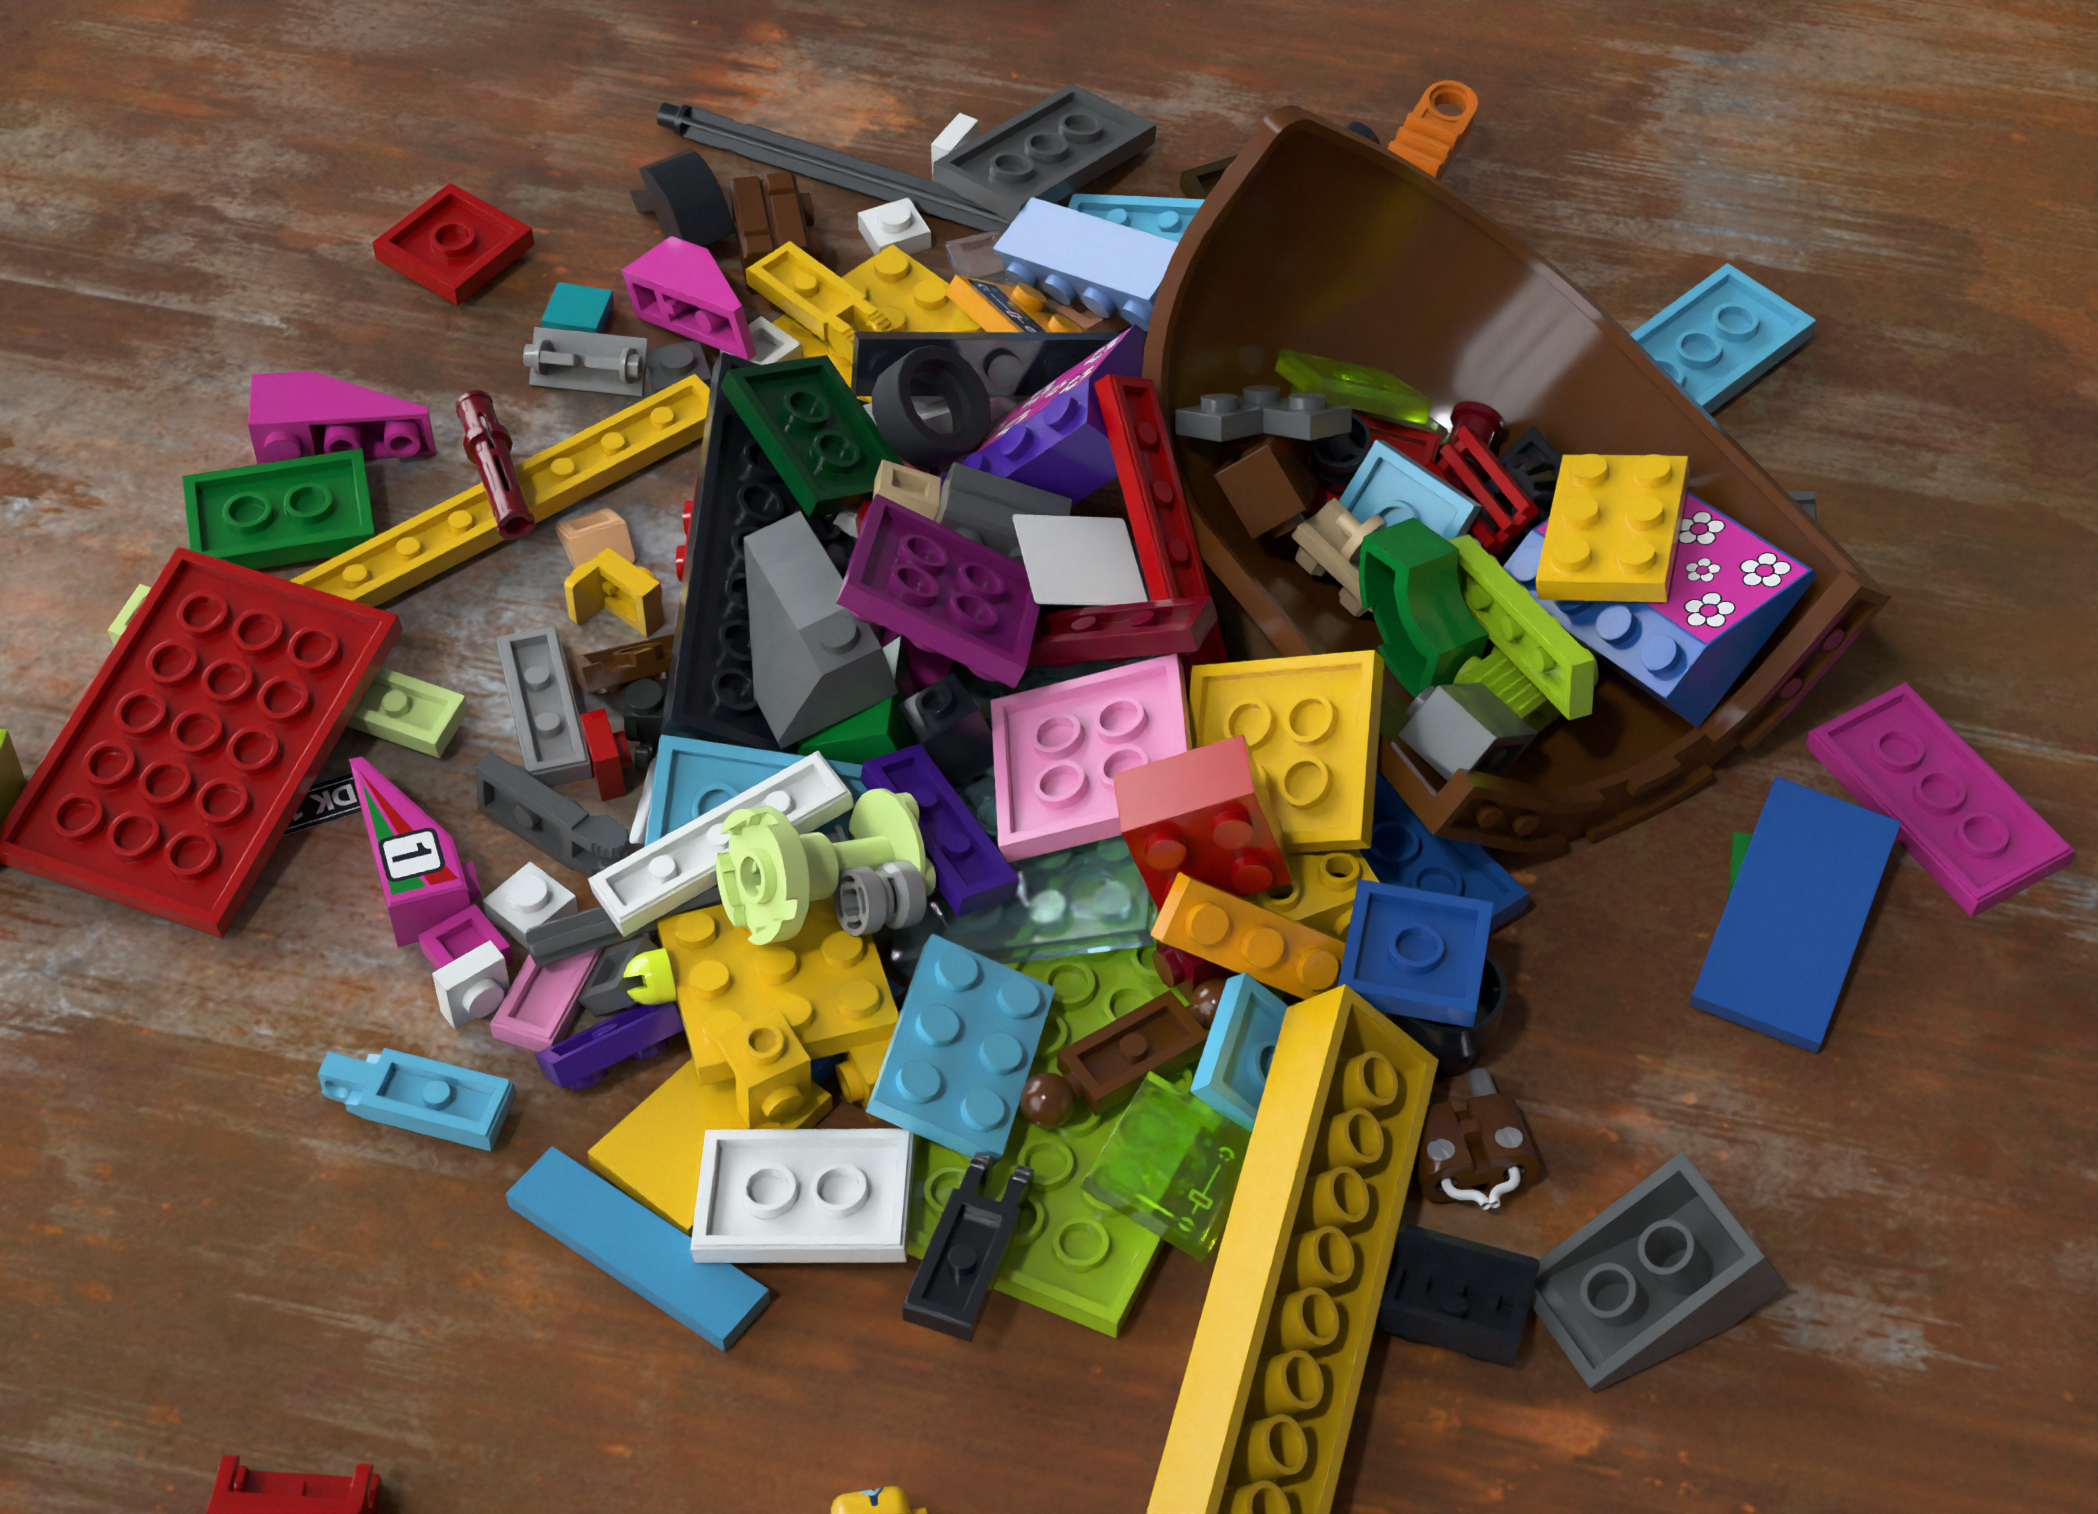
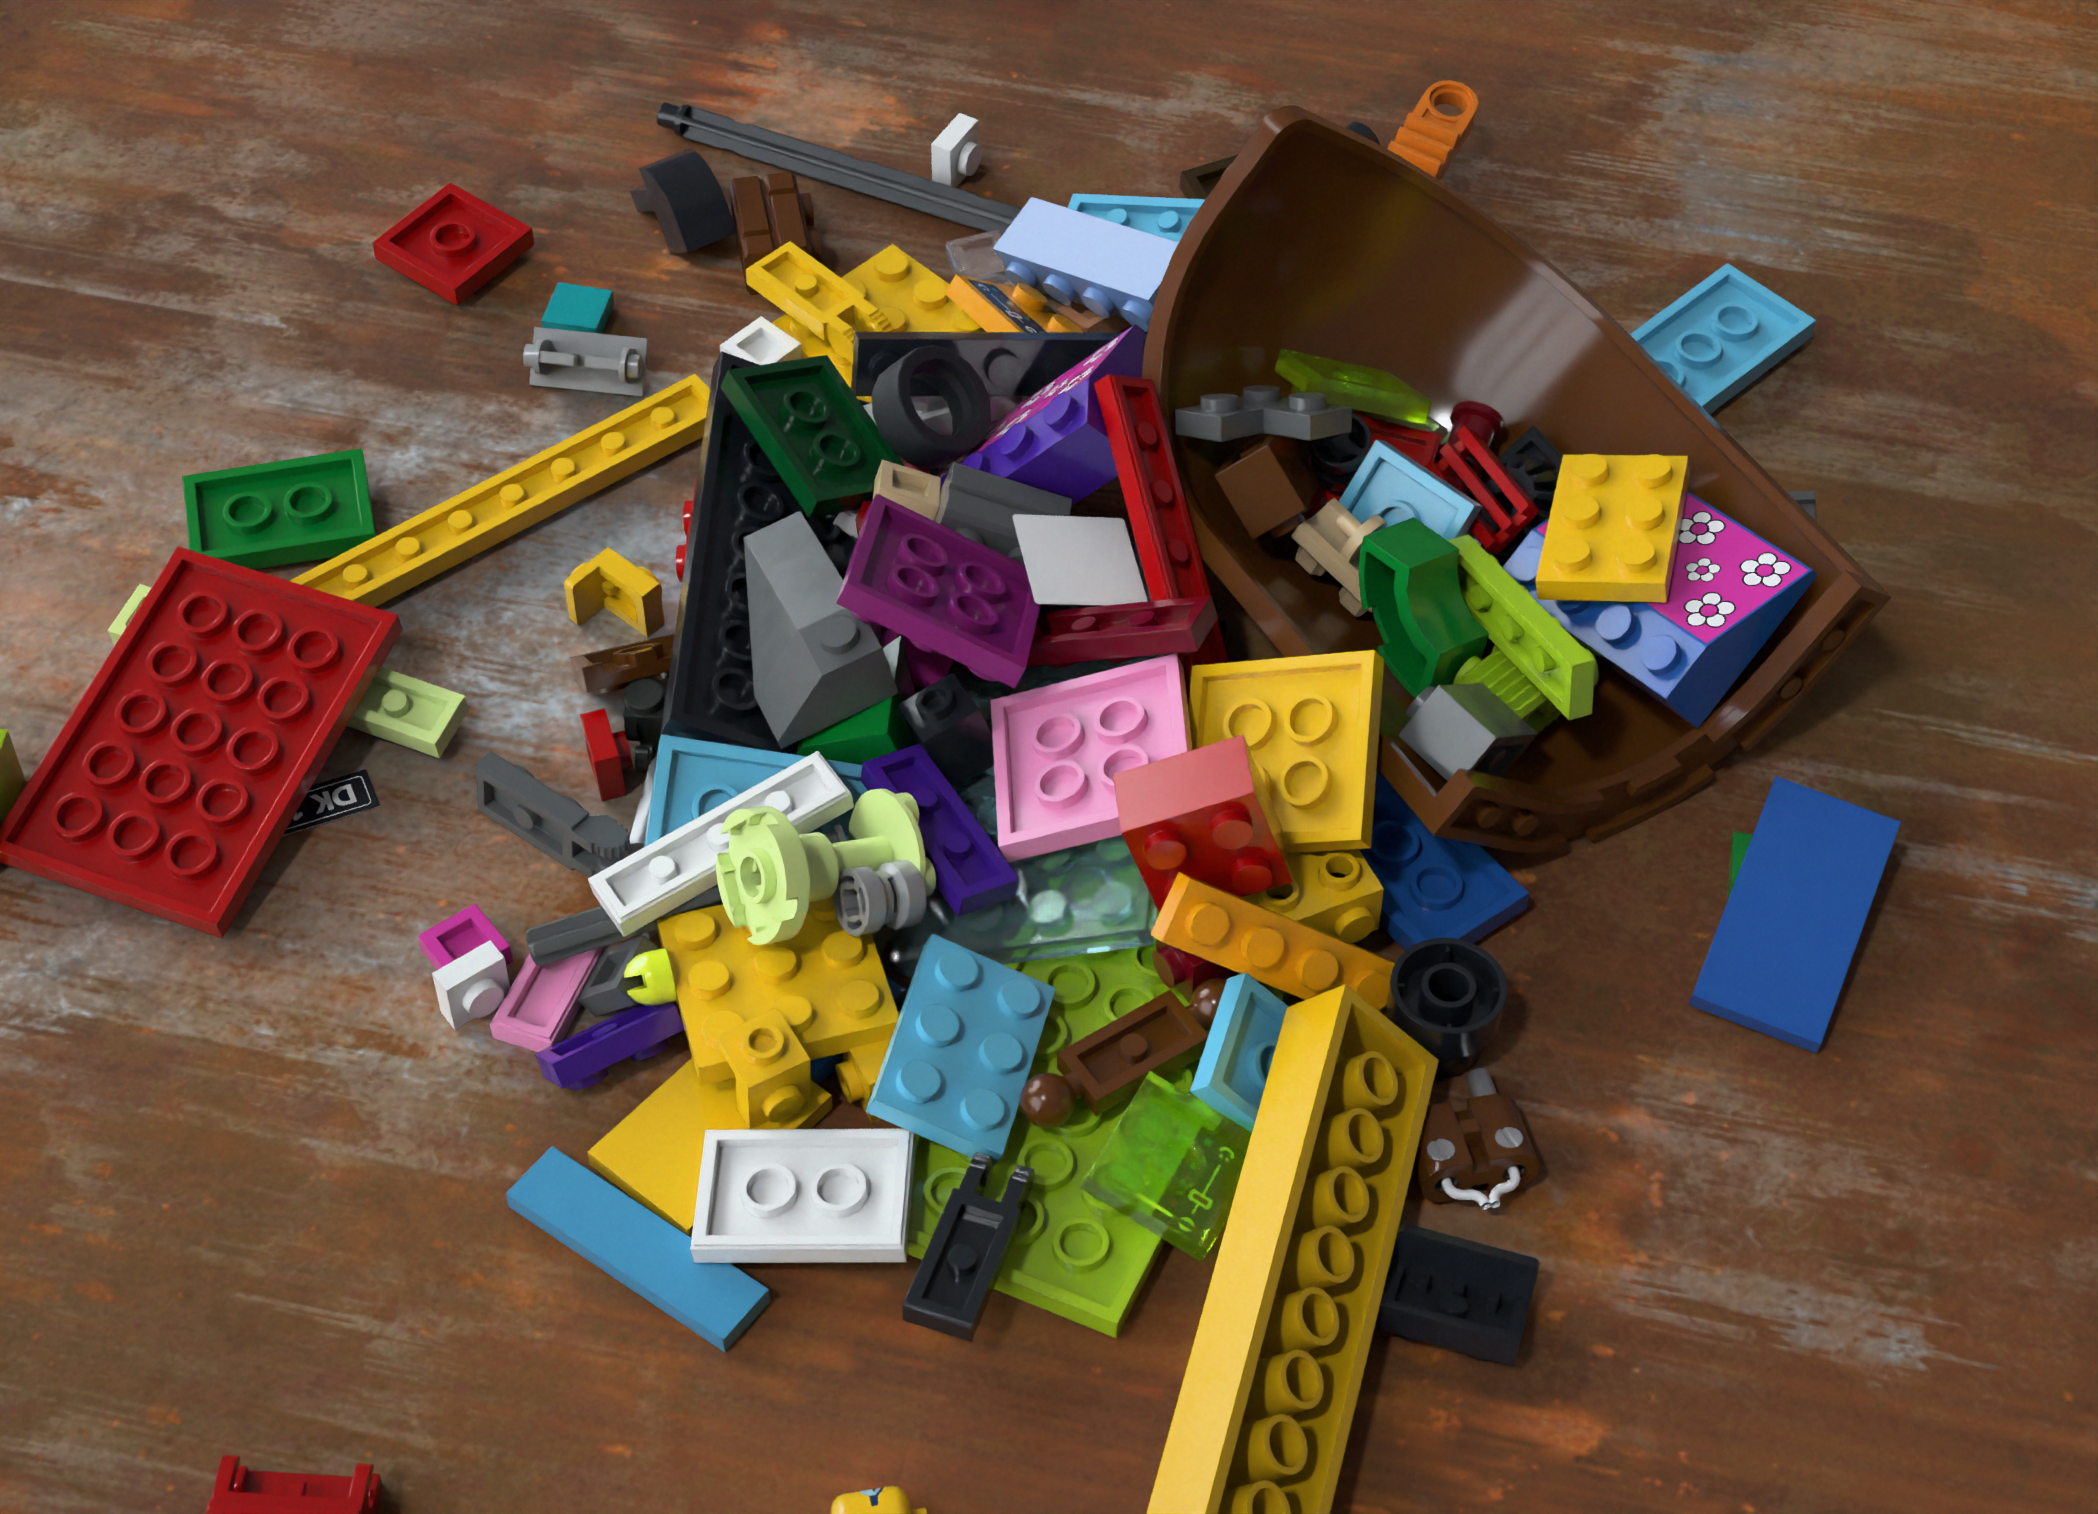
(319, 415): dark pink slope -> none
(412, 857): dark pink slope -> none
(420, 1095): medium azure hinge -> none
(489, 448): dark red pin -> none
(528, 901): white plate -> none
(544, 706): light grey tile -> none
(592, 533): light nougat slope -> none
(674, 363): dark grey plate -> none
(687, 293): dark pink slope -> none
(894, 224): white plate -> none
(1044, 152): dark grey plate -> none
(1417, 952): blue plate -> none
(1650, 1277): dark grey slope -> none
(1950, 802): dark pink tile -> none

